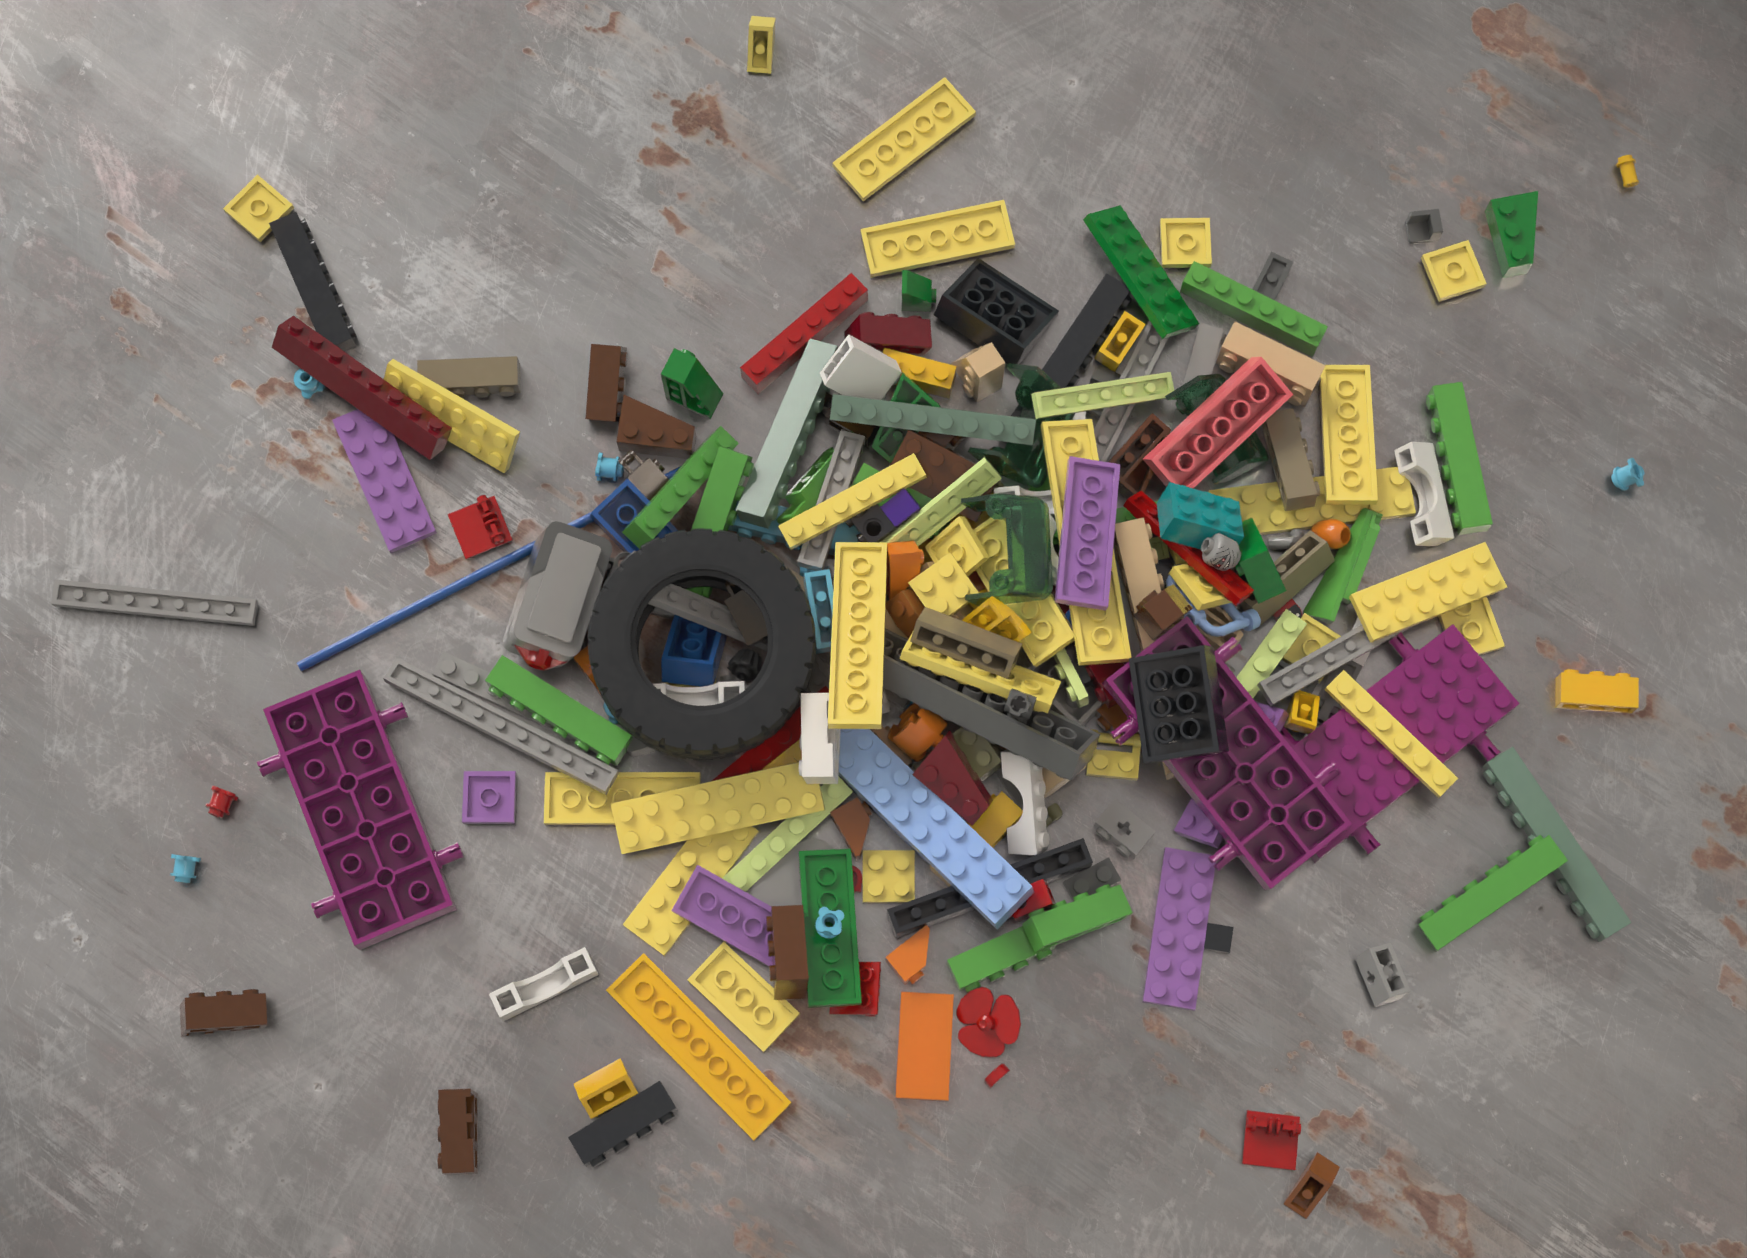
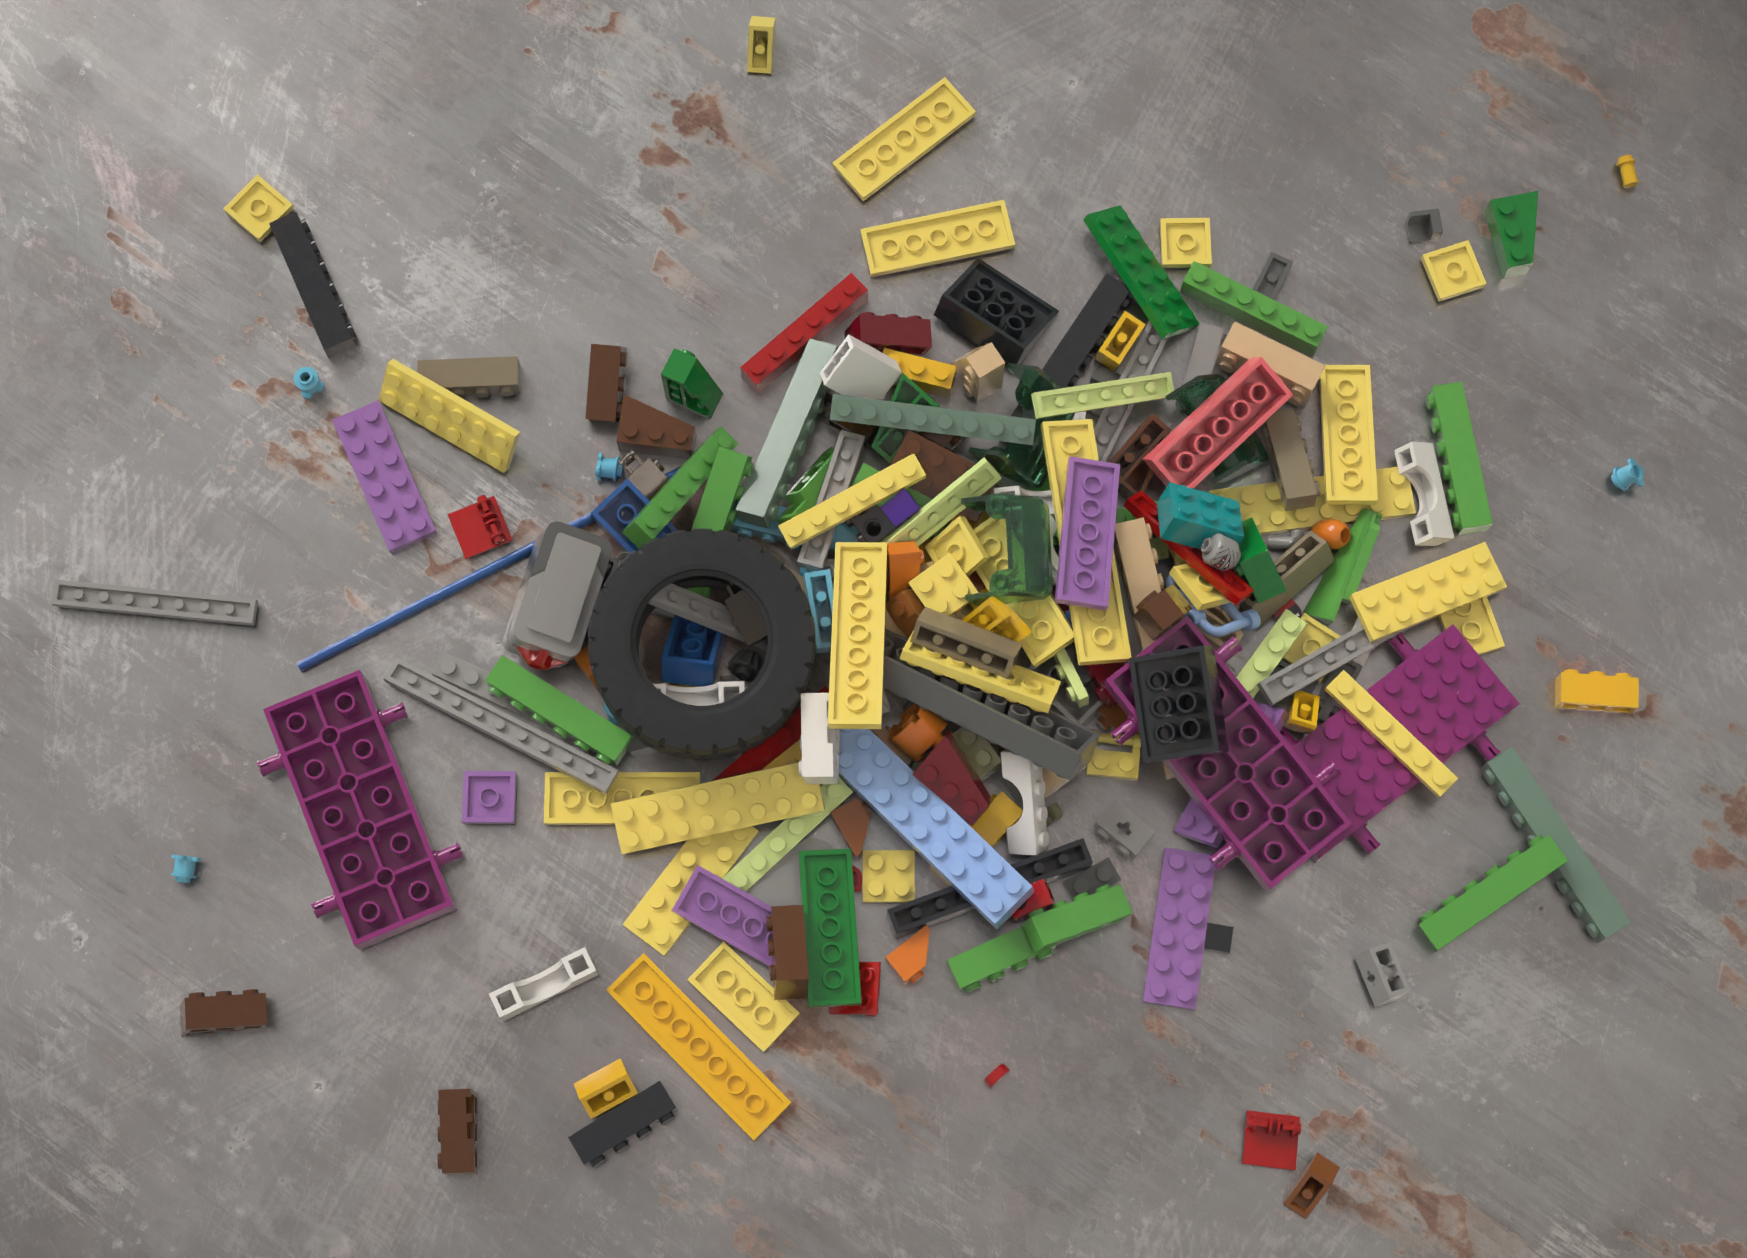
(220, 802): red brick -> none
(361, 387): dark red brick -> none
(834, 917): medium azure brick -> none
(917, 292): green slope -> none
(924, 1046): orange tile -> none
(993, 1027): red piece -> none
(1020, 703): dark grey piece -> none

